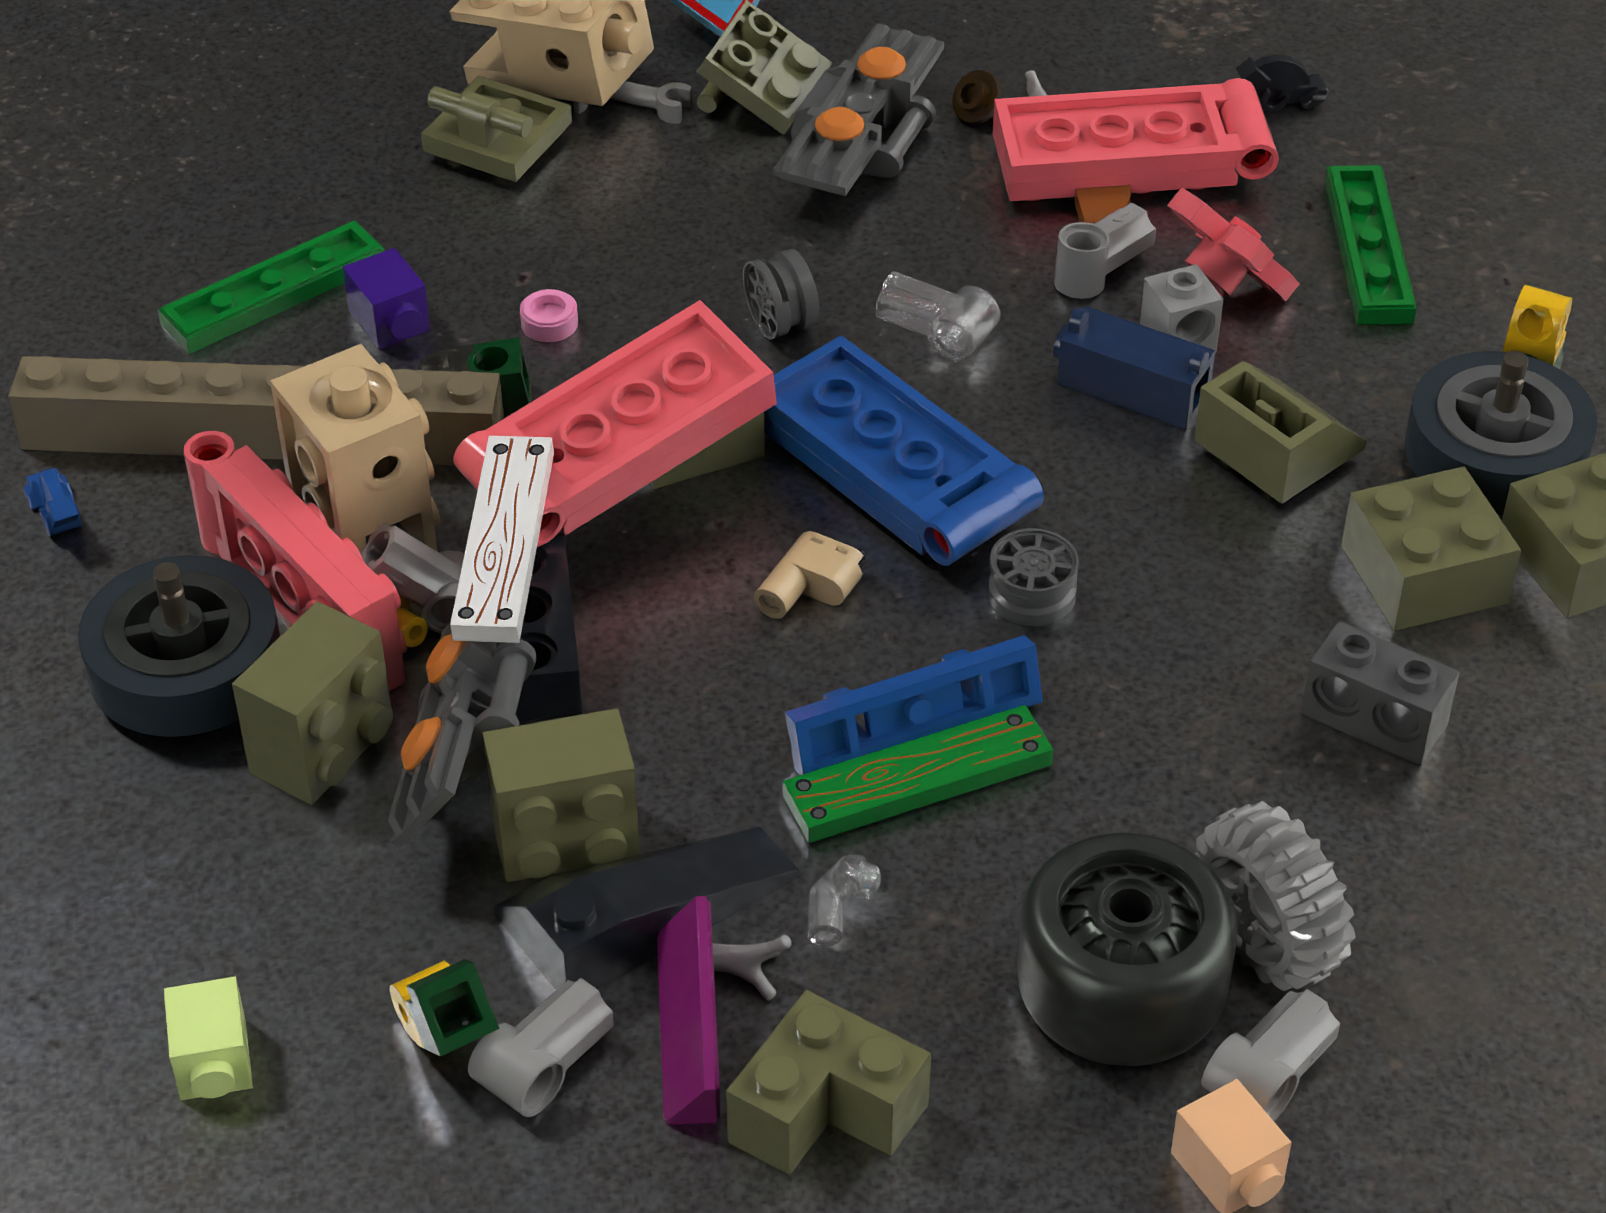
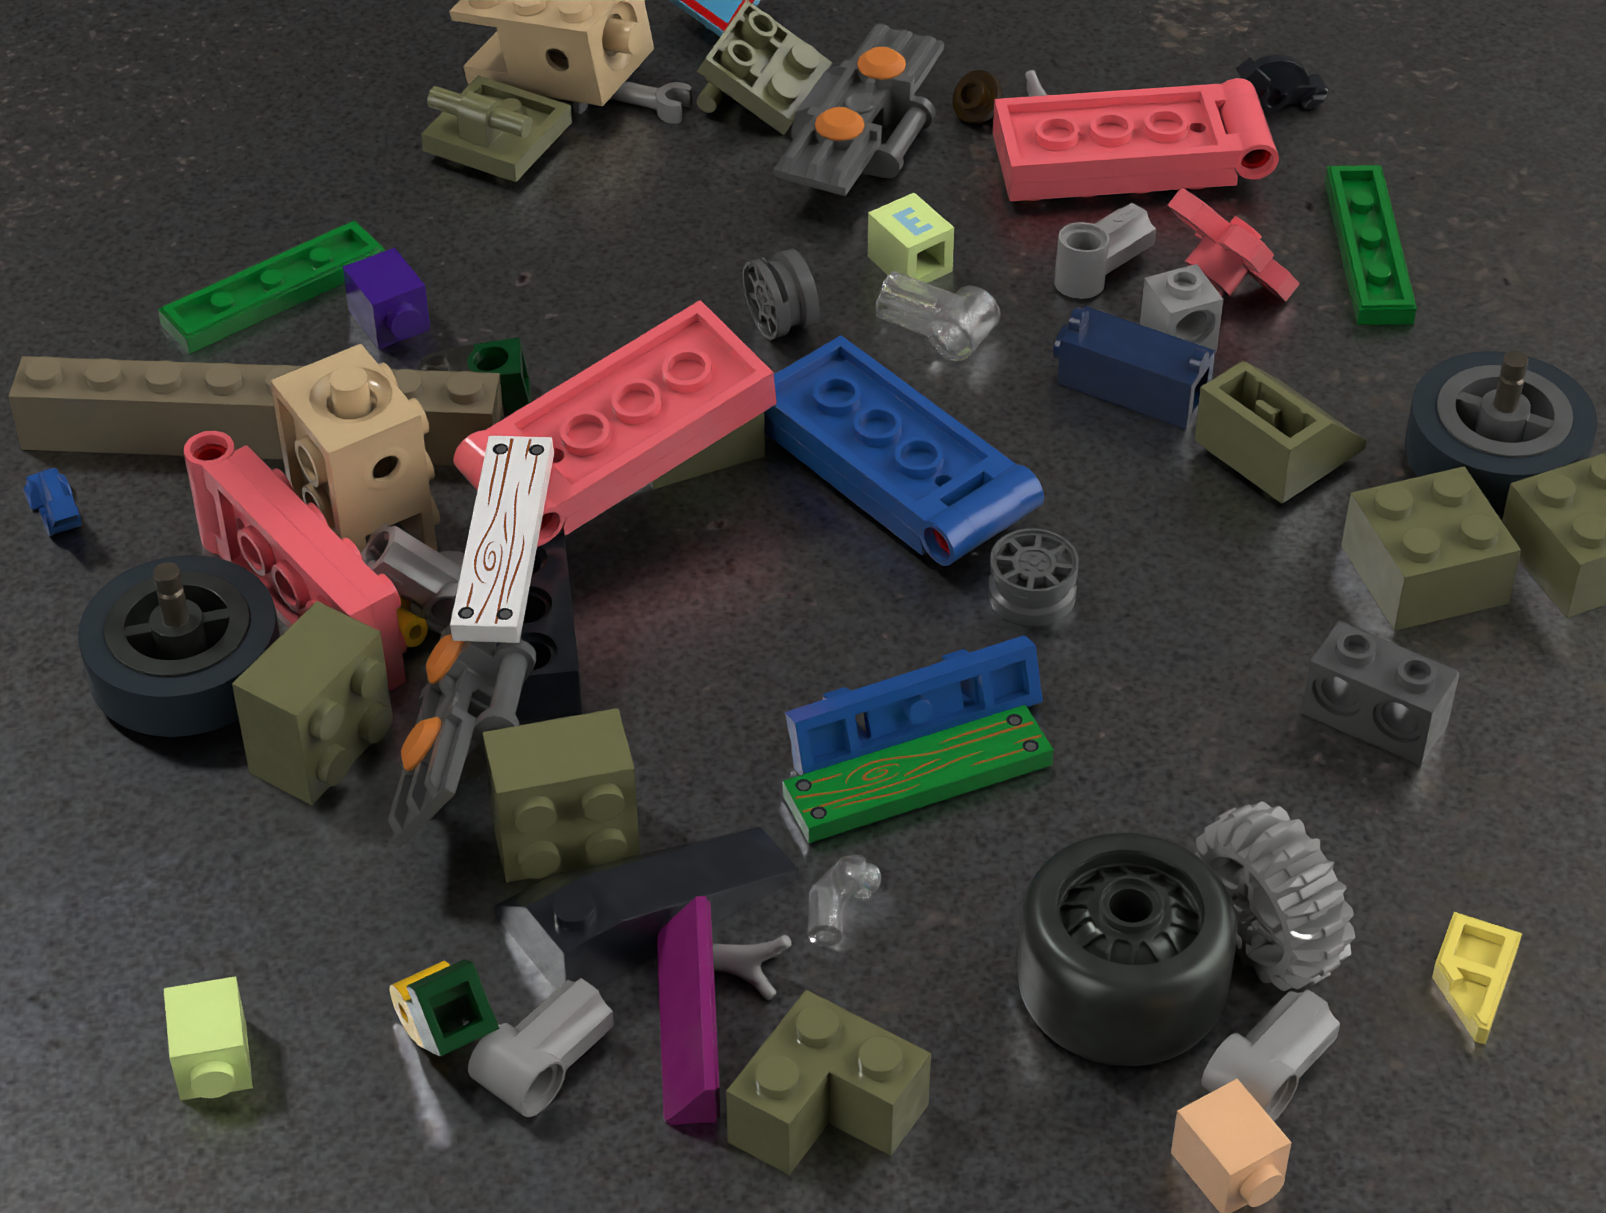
(549, 315): bright pink tile -> none
(814, 568): tan piece -> none
(911, 239): none -> yellowish green brick
(1098, 202): dark orange tile -> none
(1475, 970): none -> light yellow tile
(1539, 325): yellow leg -> none

